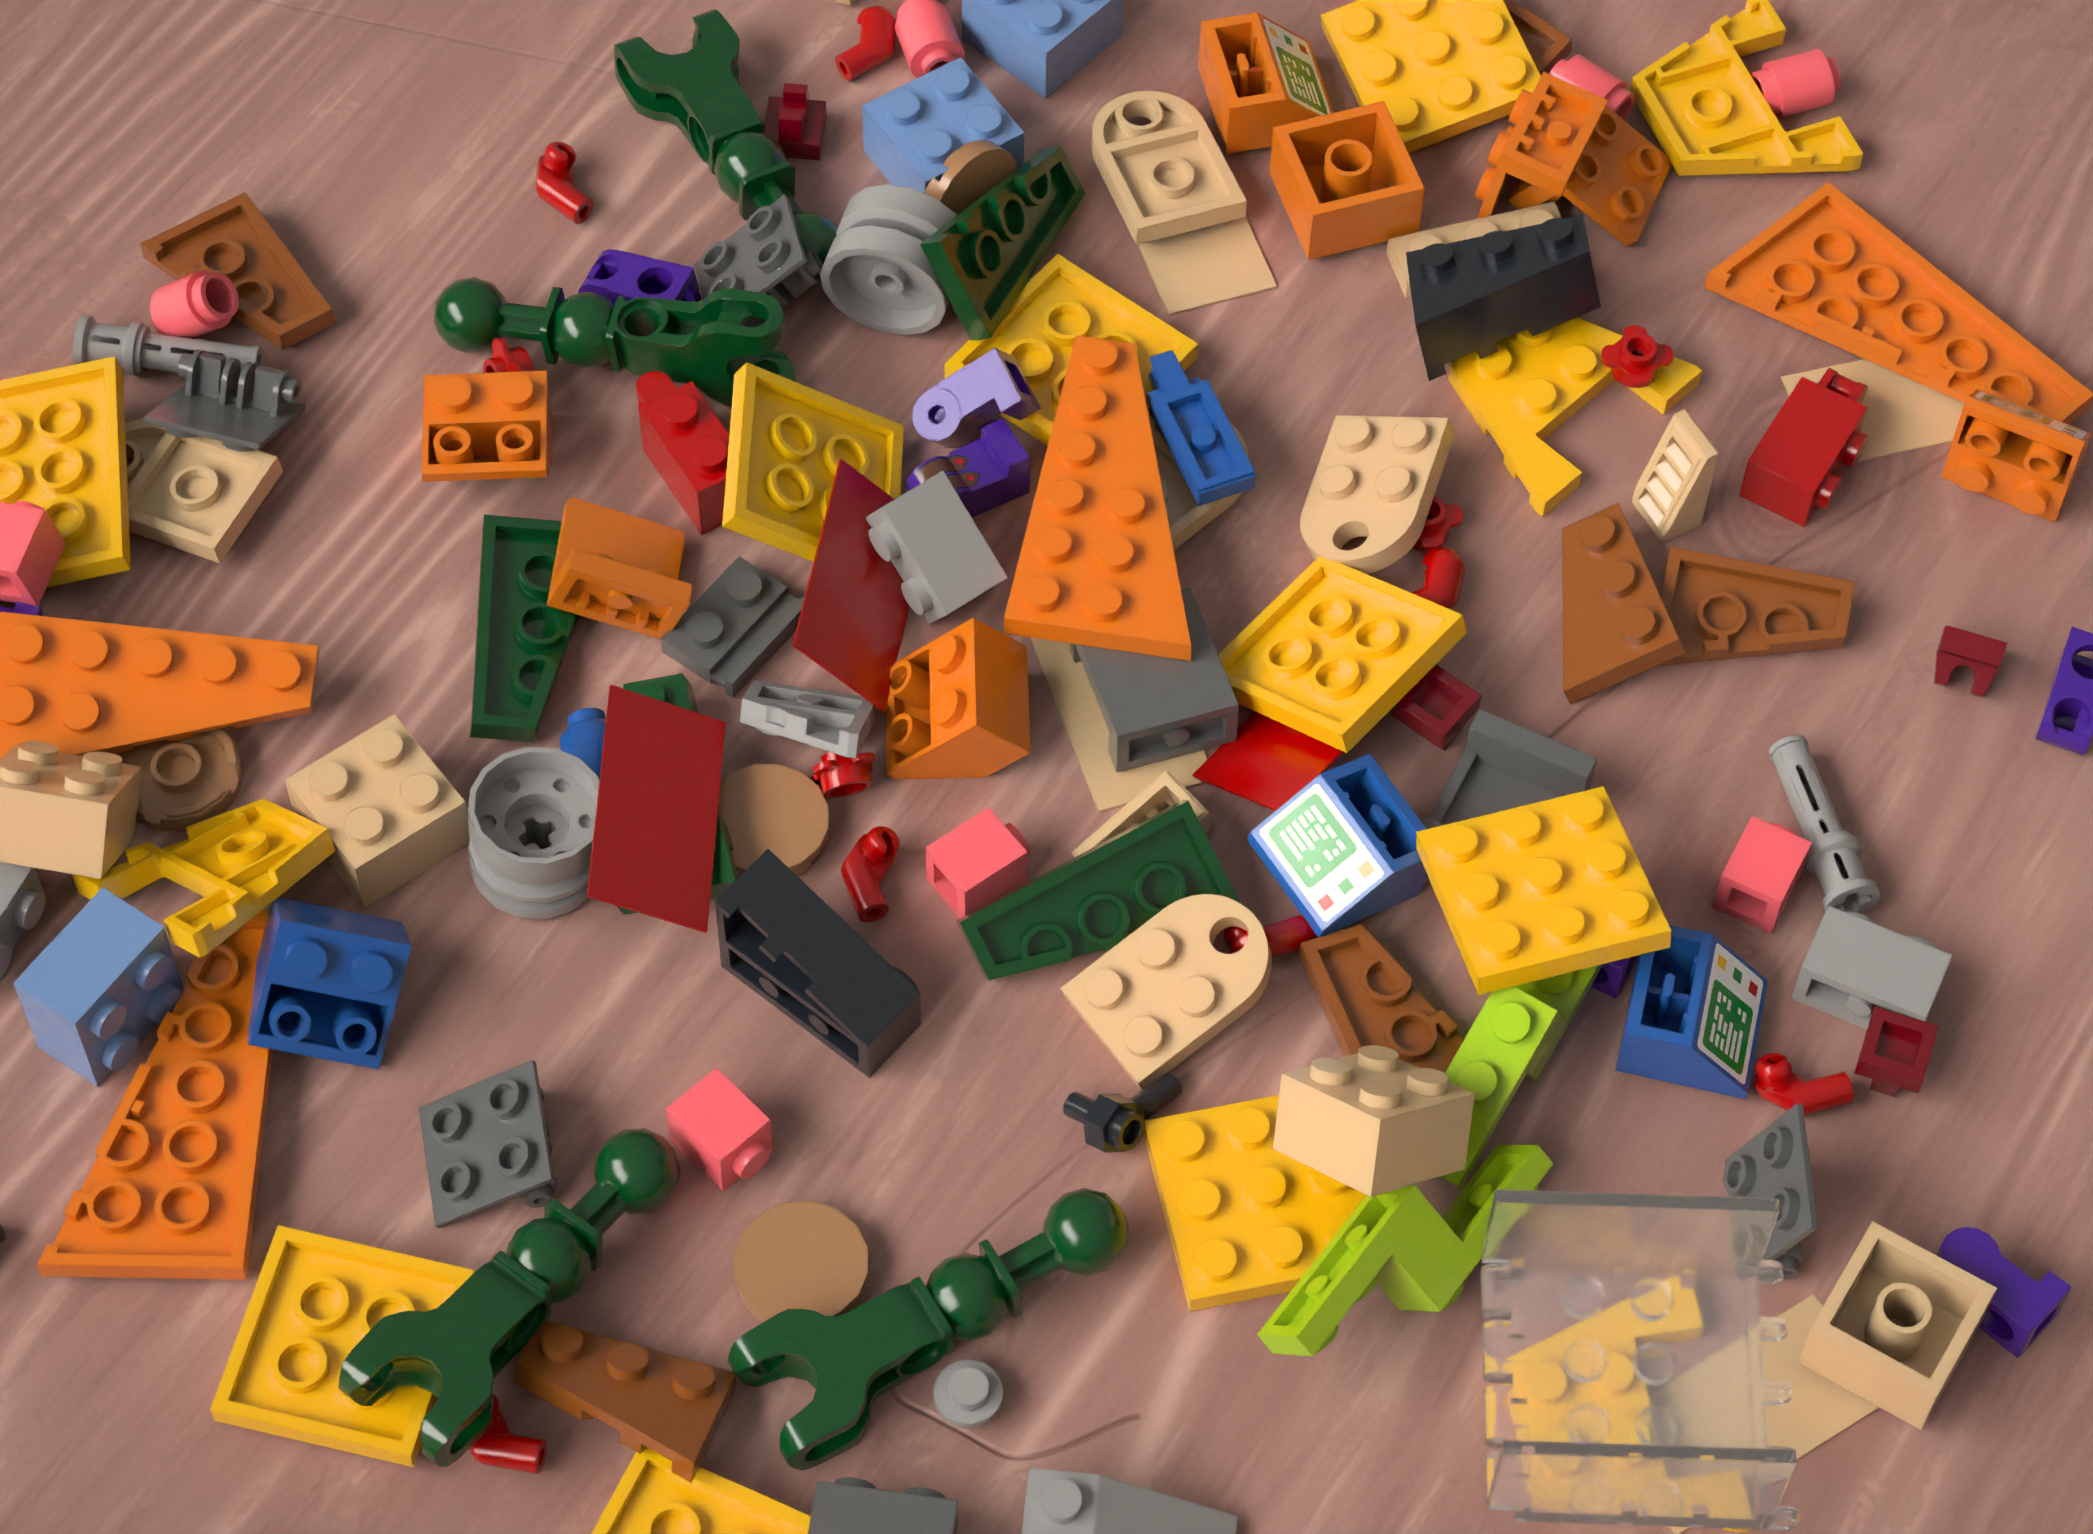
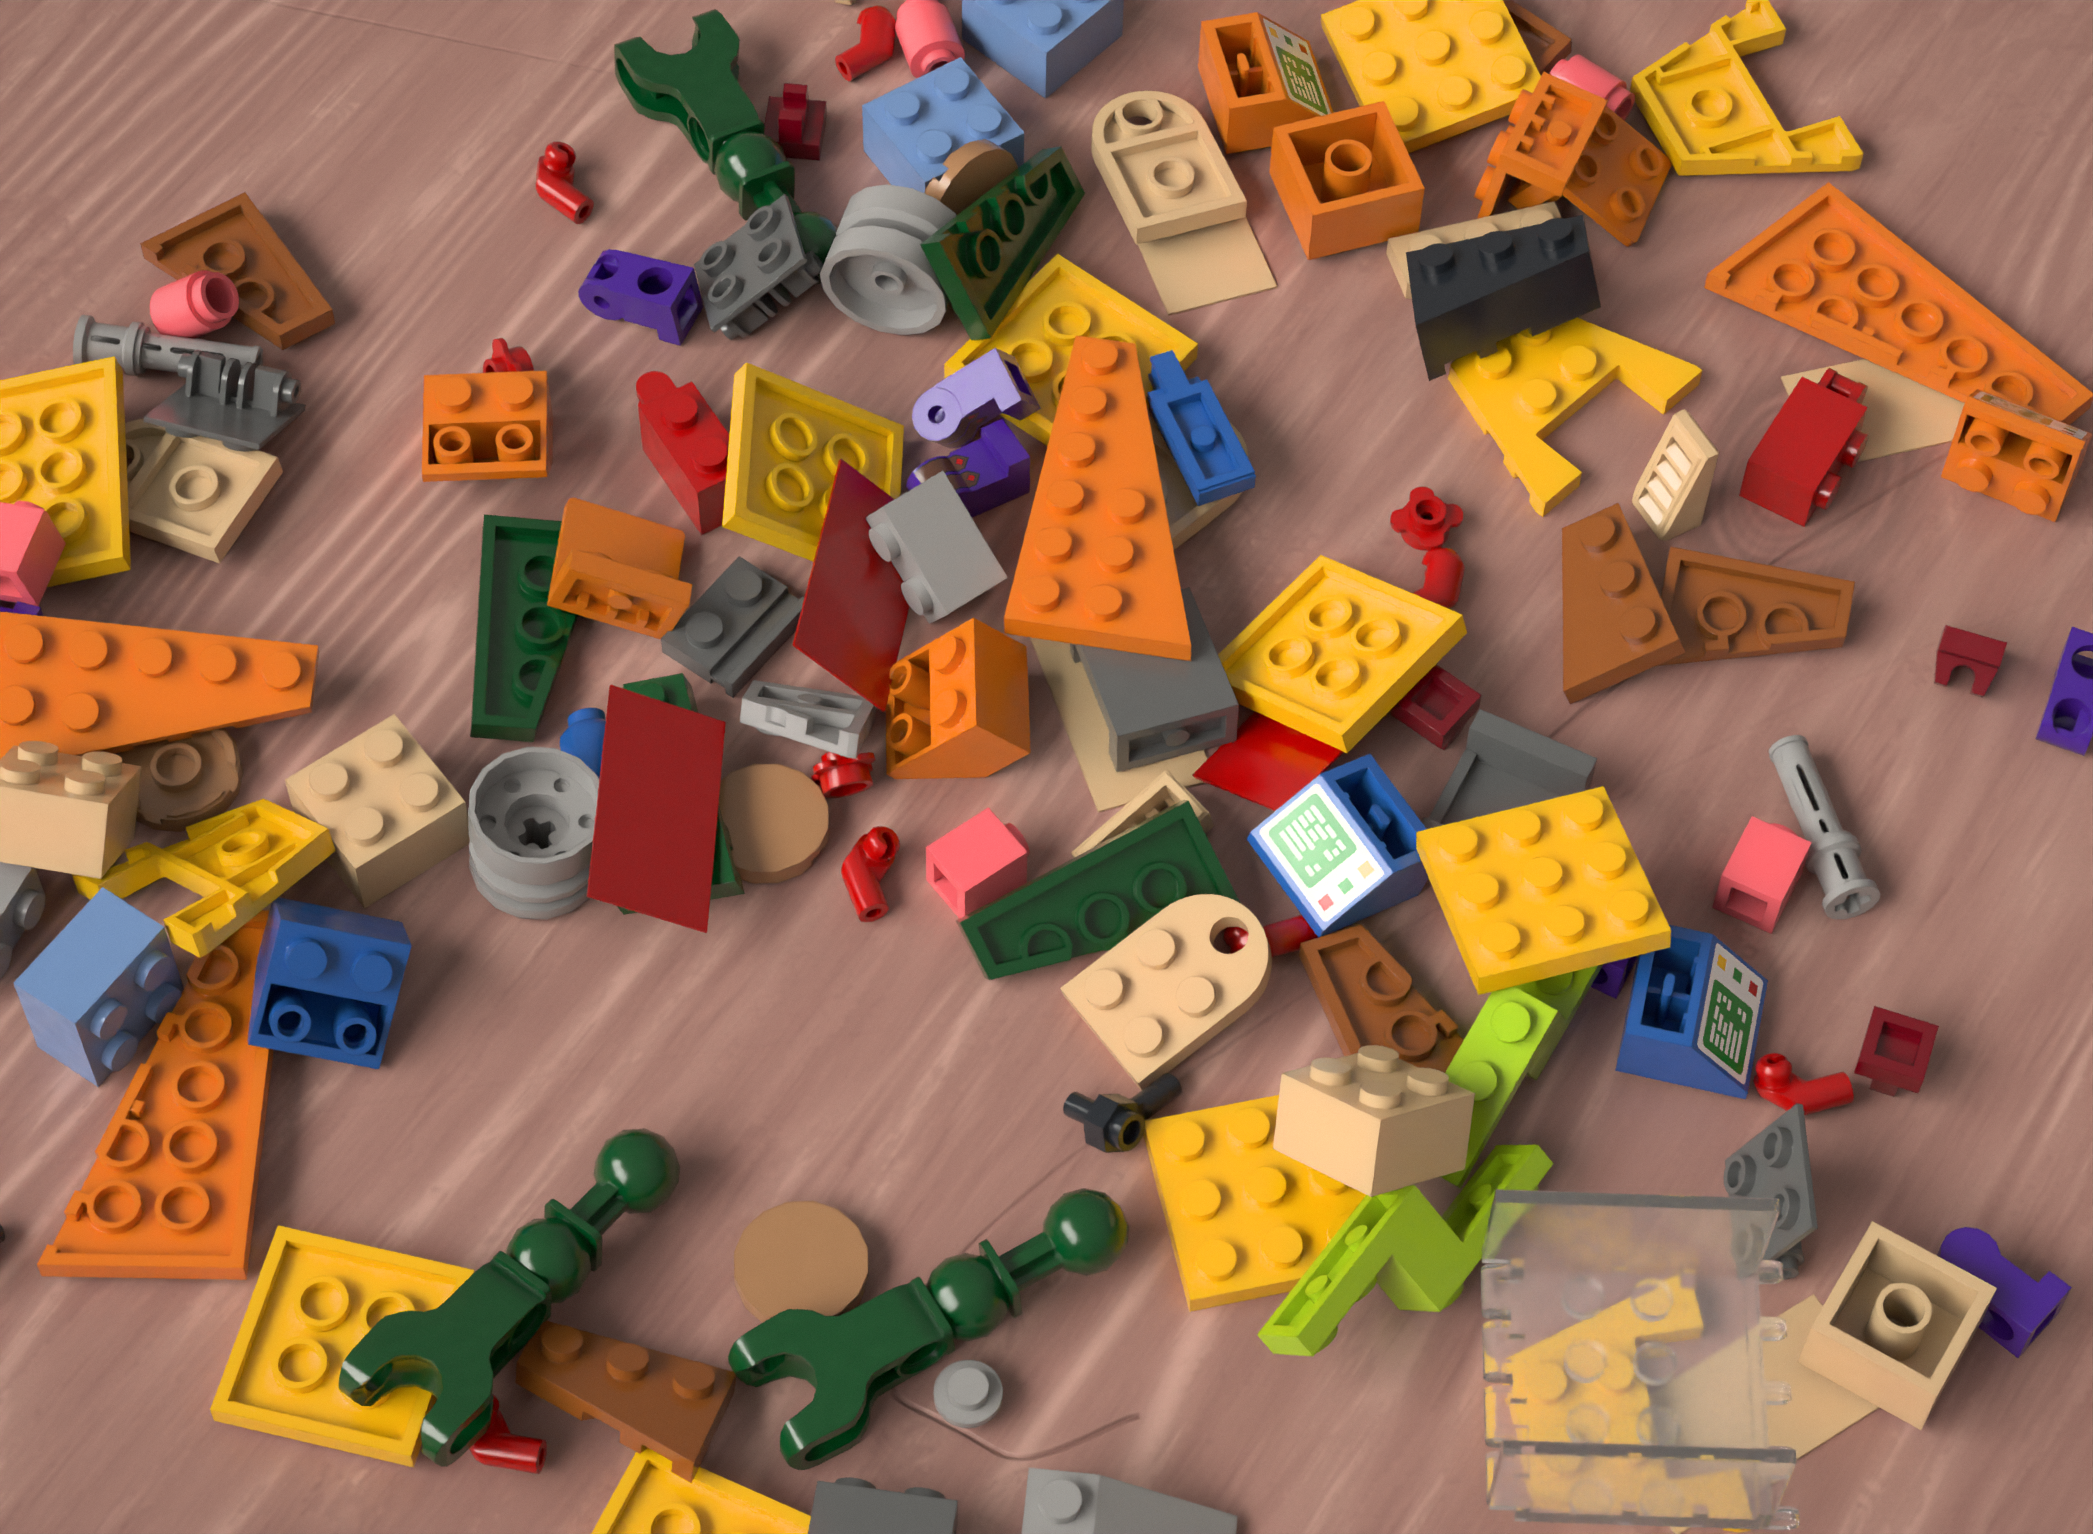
(488, 1145): dark grey hinge -> none
(646, 334): dark green piece -> none
(720, 1130): coral brick -> none
(814, 965): black wedge -> none
(1374, 485): tan plate -> none
(1636, 370): red plate -> none
(1798, 82): coral brick -> none
(1867, 966): light grey brick -> none

